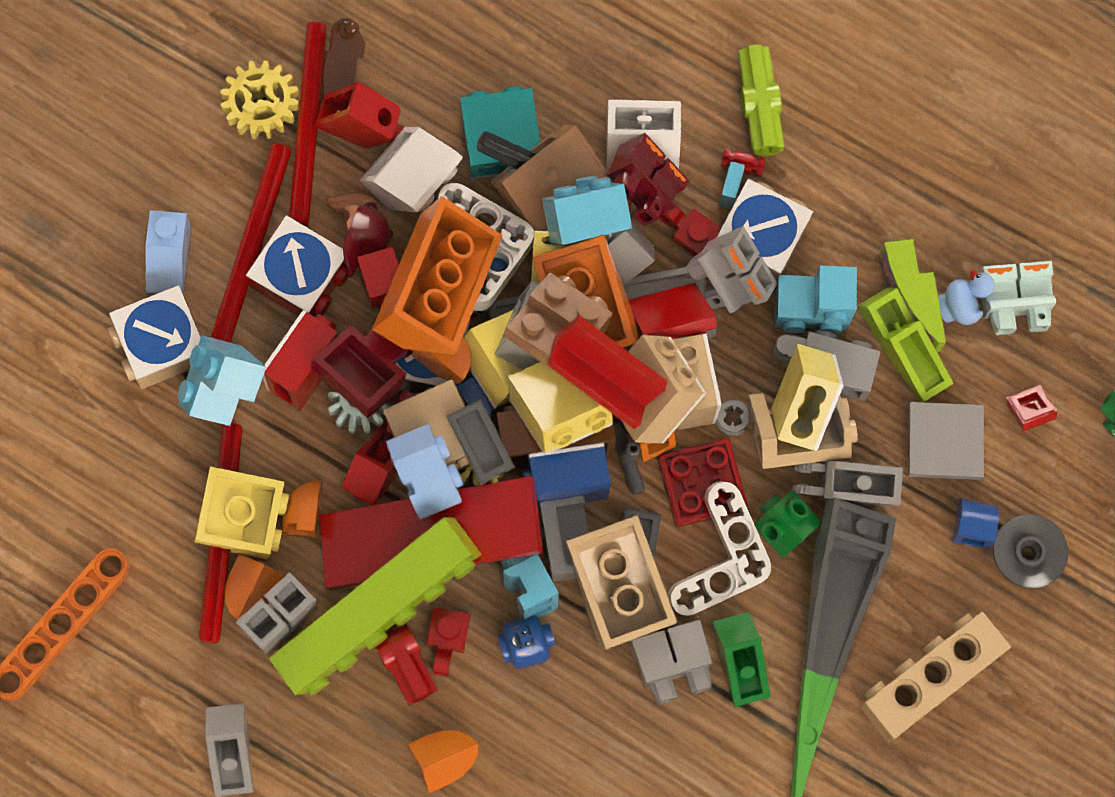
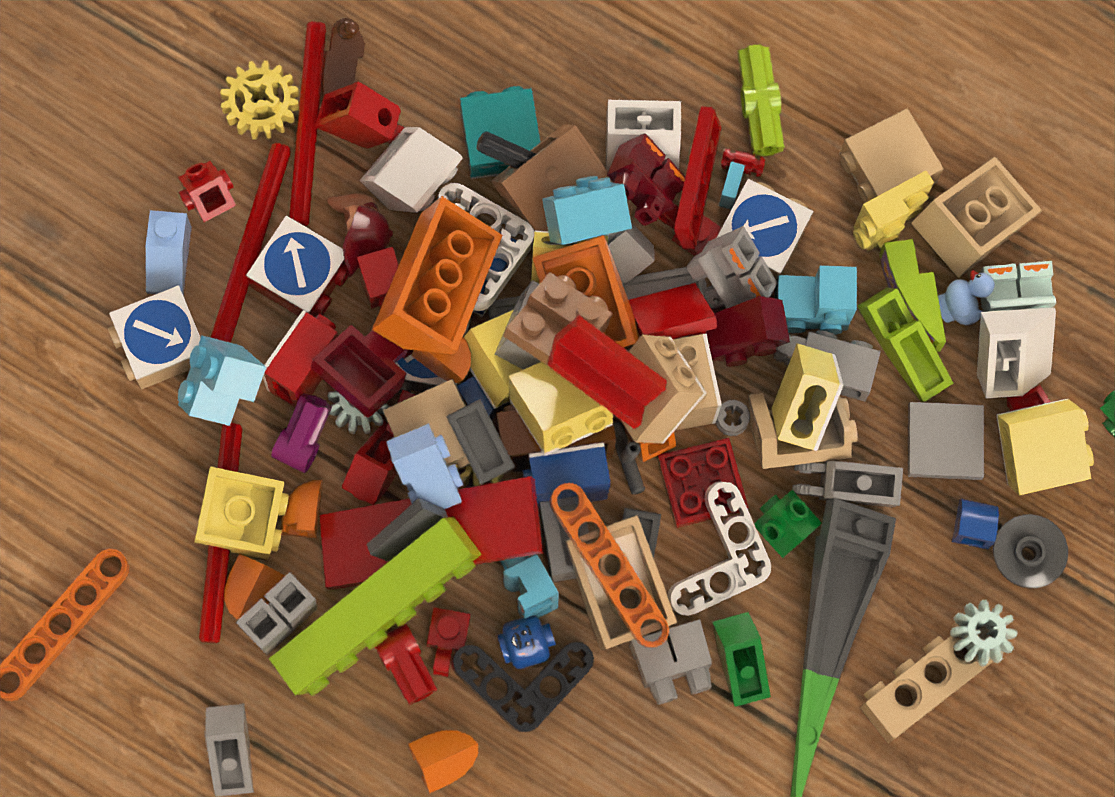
(206, 190): none -> red brick
(298, 441): none -> magenta piece
(405, 529): none -> dark grey tile
(531, 693): none -> black beam
(614, 584): none -> orange beam
(698, 178): none -> red tile
(748, 331): none -> dark red brick
(885, 215): none -> light yellow plate
(888, 155): none -> tan piece
(975, 216): none -> tan slope
(992, 645): none -> light aqua gear
(1015, 350): none -> white slope
(1045, 446): none -> light yellow piece

